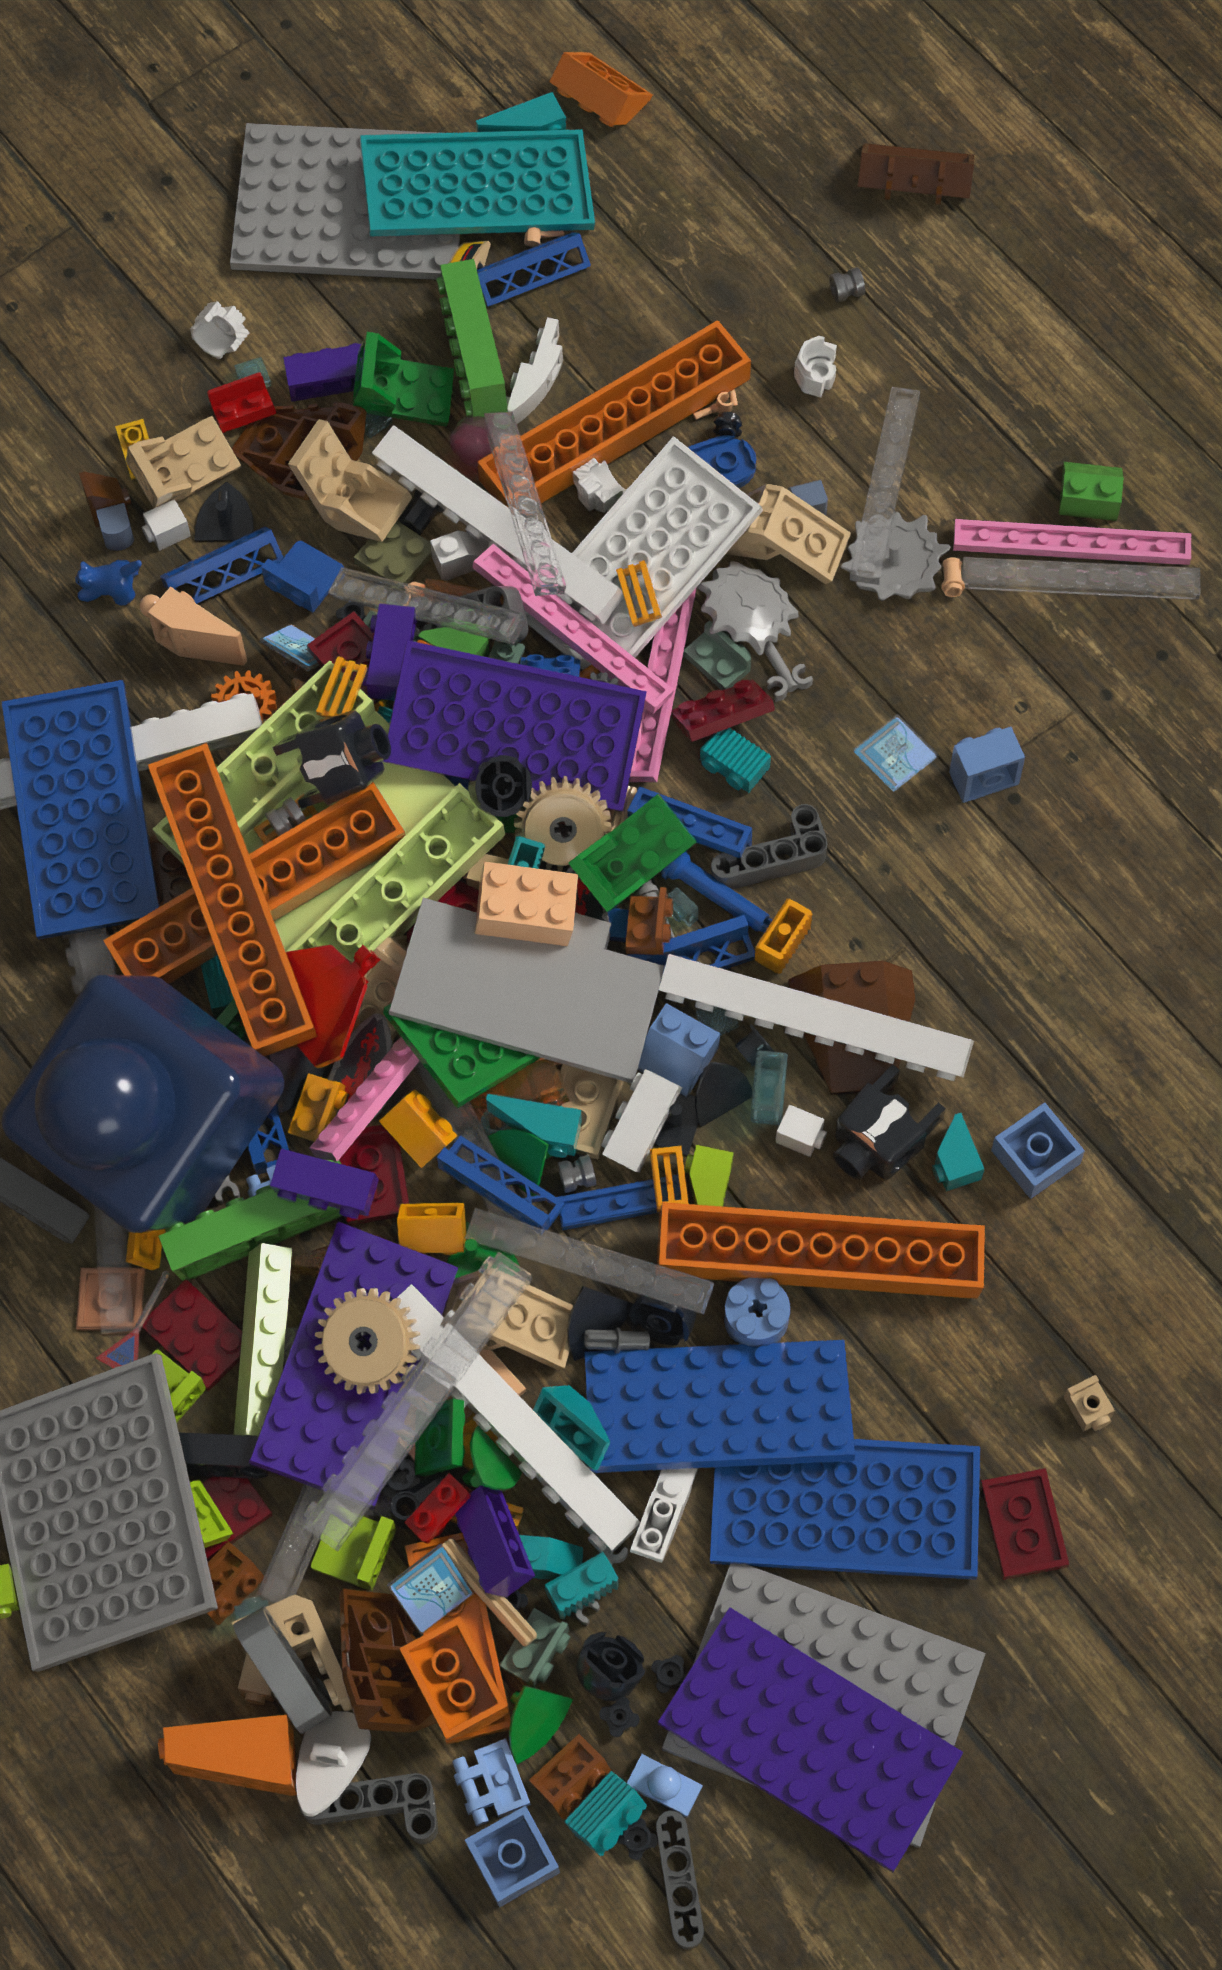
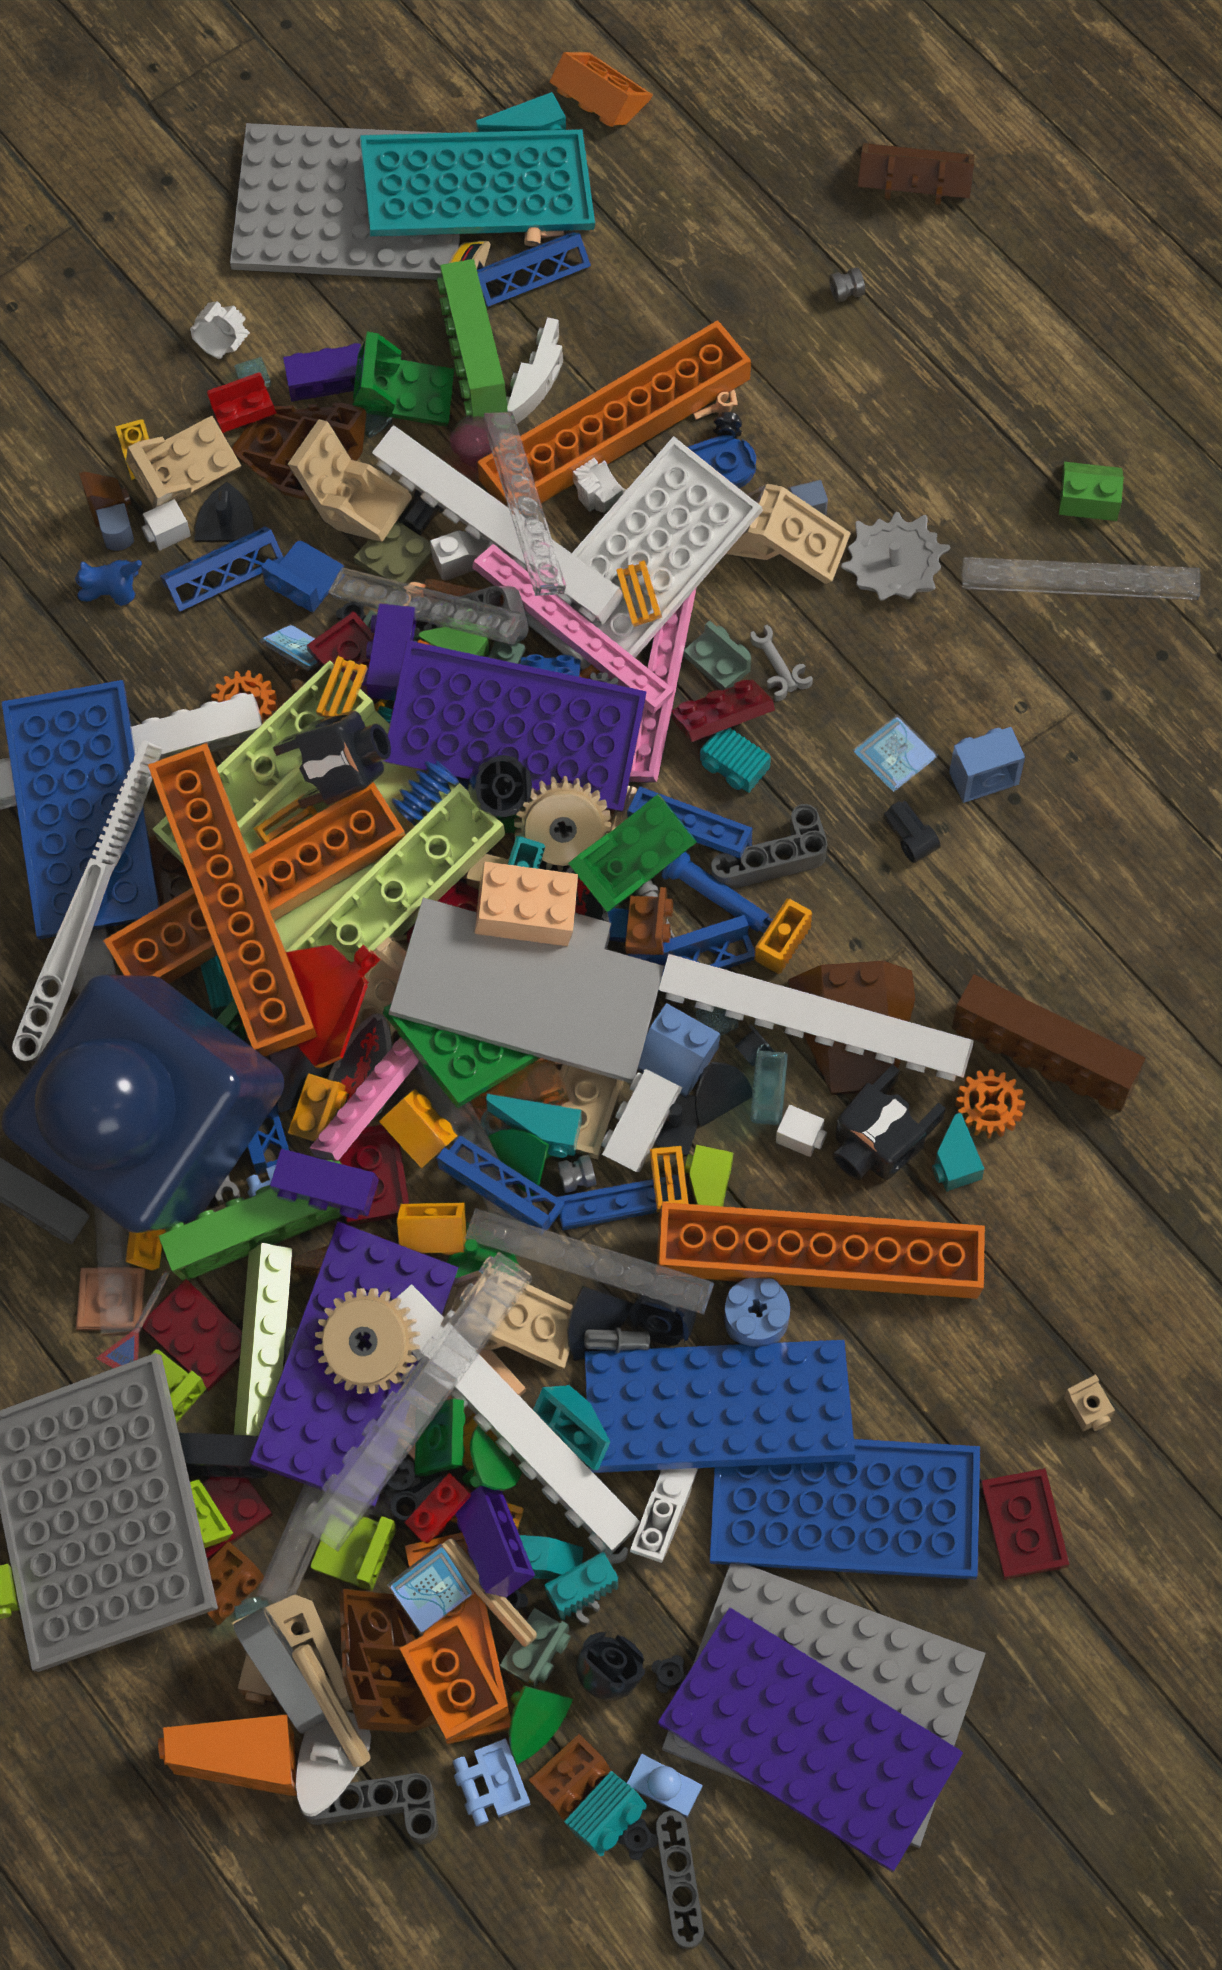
(78, 922): none -> white piece
(191, 629): light nougat slope -> none
(279, 820): flat silver wheel -> none
(331, 1705): none -> tan axle
(424, 791): none -> blue piece
(512, 1856): medium blue brick -> none
(617, 1726): black plate -> none
(683, 907): clear light blue plate -> none
(747, 605): light grey piece -> none
(815, 366): white hair -> none
(885, 486): clear plate -> none
(915, 838): none -> black piece
(952, 583): light nougat pin -> none
(989, 1090): none -> orange gear
(1037, 1150): medium blue brick -> none
(1047, 1043): none -> reddish brown brick
(1072, 542): bright pink plate -> none

